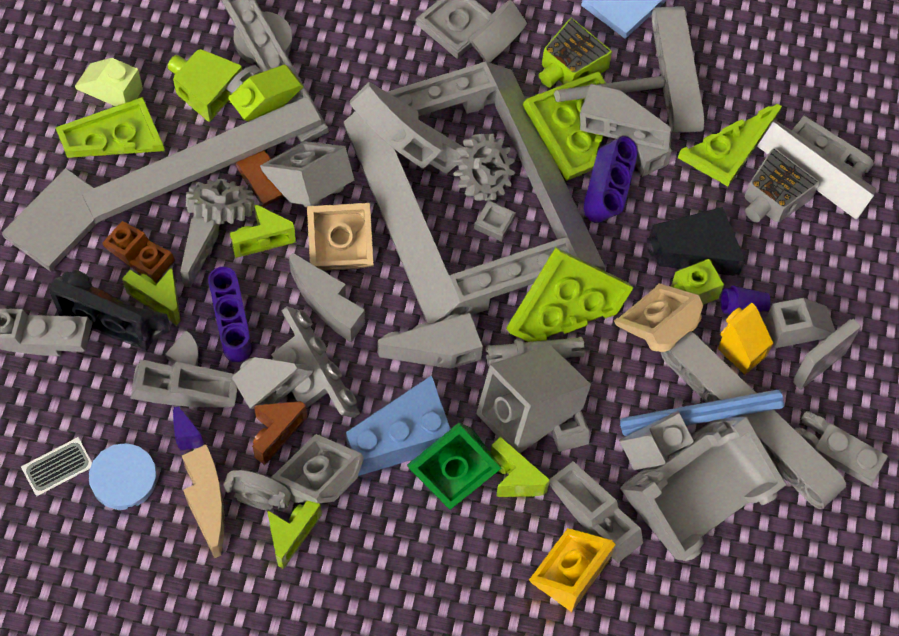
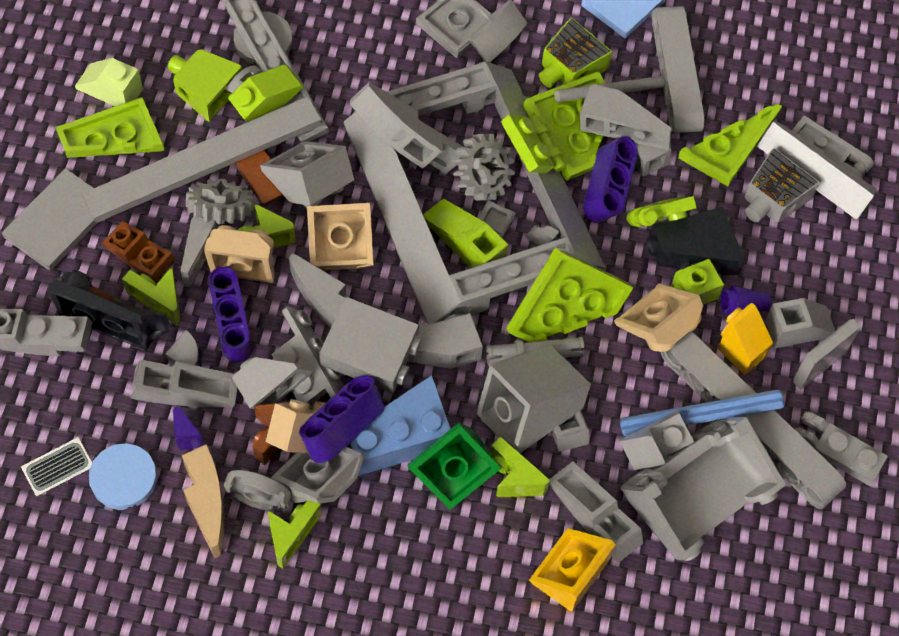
(242, 251): none -> tan slope
(287, 422): none -> tan slope
(342, 419): none -> dark purple beam
(370, 344): none -> light grey brick
(465, 234): none -> lime slope
(533, 143): none -> lime plate
(542, 235): none -> light grey tile
(663, 210): none -> lime plate

